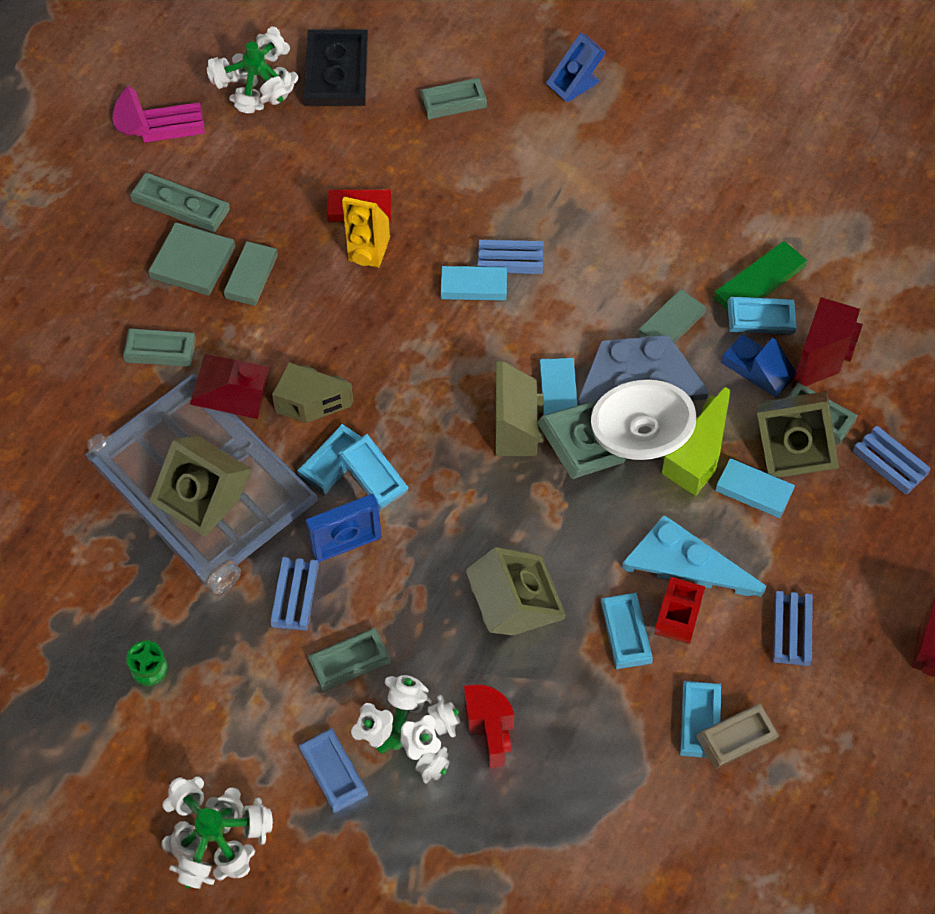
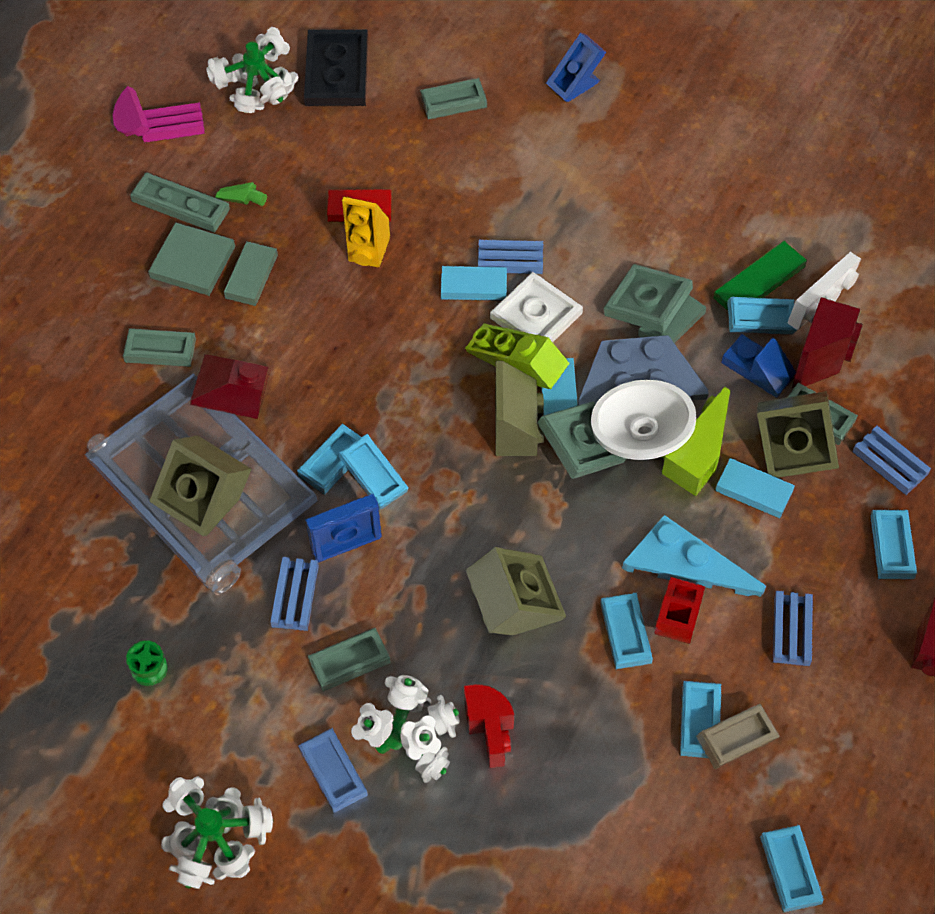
(242, 194): none -> bright green bar
(310, 394): olive slope -> none
(522, 350): none -> lime slope
(537, 309): none -> white tile
(648, 298): none -> sand green tile
(791, 868): none -> medium azure tile
(829, 286): none -> white plate
(893, 544): none -> medium azure tile

